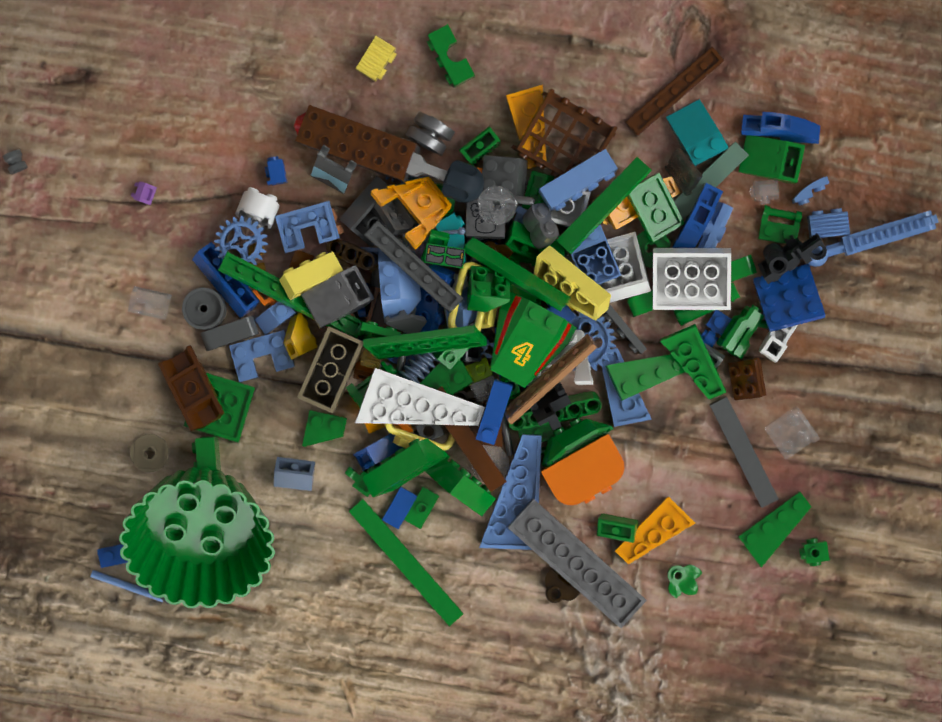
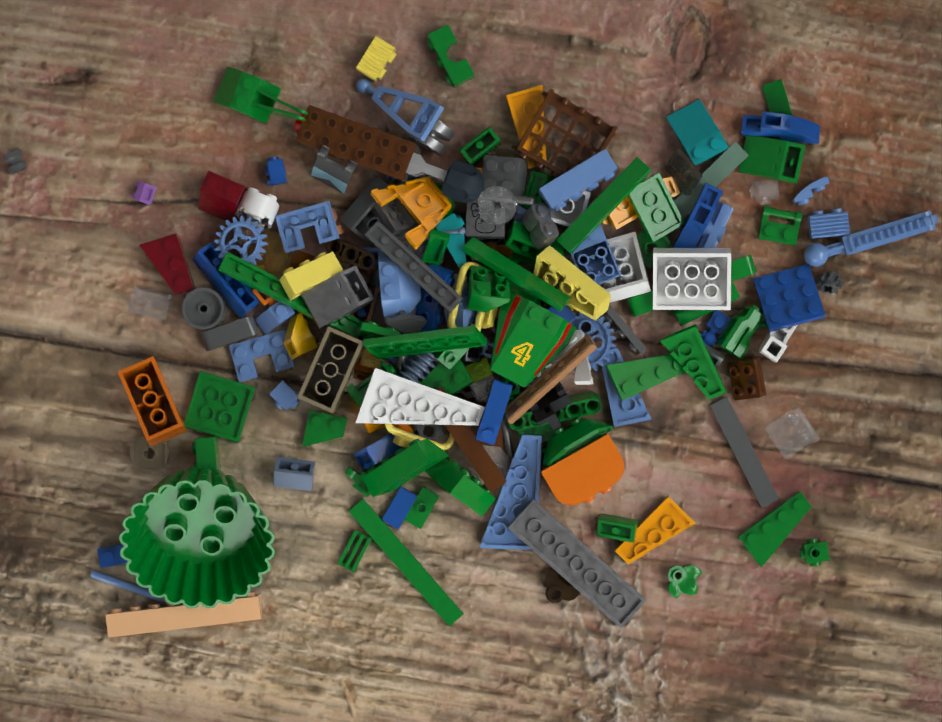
(152, 401): none -> orange brick
(171, 262): none -> dark red wedge
(173, 617): none -> light nougat brick
(192, 389): reddish brown piece -> none
(220, 196): none -> dark red slope
(252, 96): none -> green slope
(276, 259): none -> clear yellow wing
(285, 396): none -> medium blue brick
(347, 565): none -> green tile
(423, 120): none -> medium blue plate
(444, 255): tile -> none
(674, 91): reddish brown tile -> none
(777, 97): none -> green slope
(785, 259): black plate -> none
(830, 282): none -> dark grey gear

